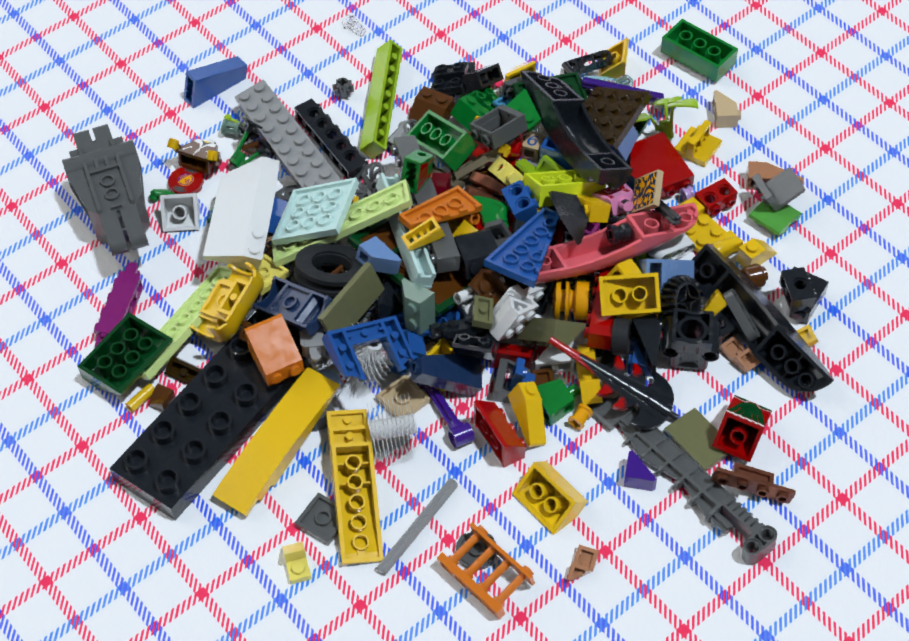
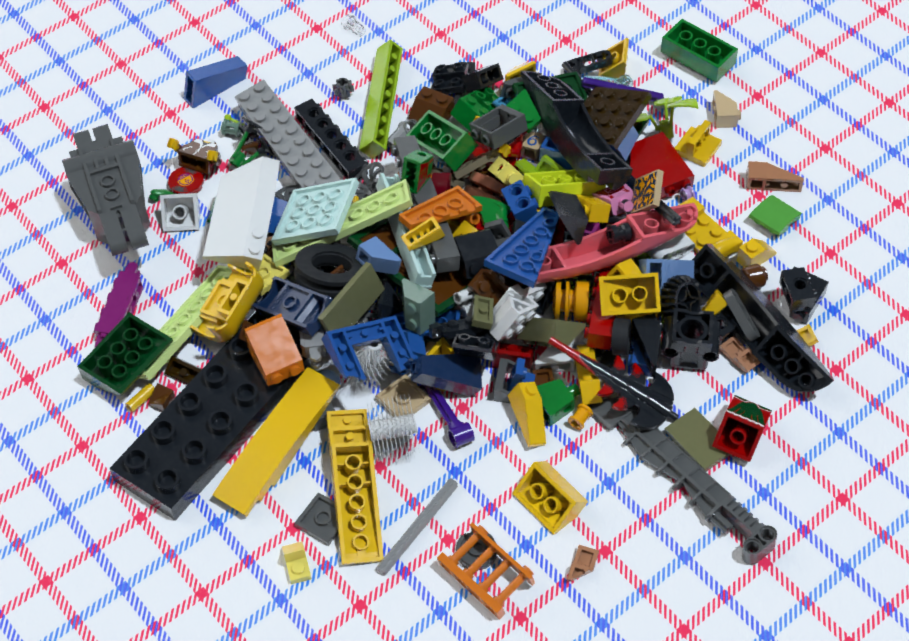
(498, 432): red slope -> none
(638, 475): dark purple slope -> none
(717, 197): red brick -> none
(753, 481): copper bracket -> none
(779, 189): bracket -> none

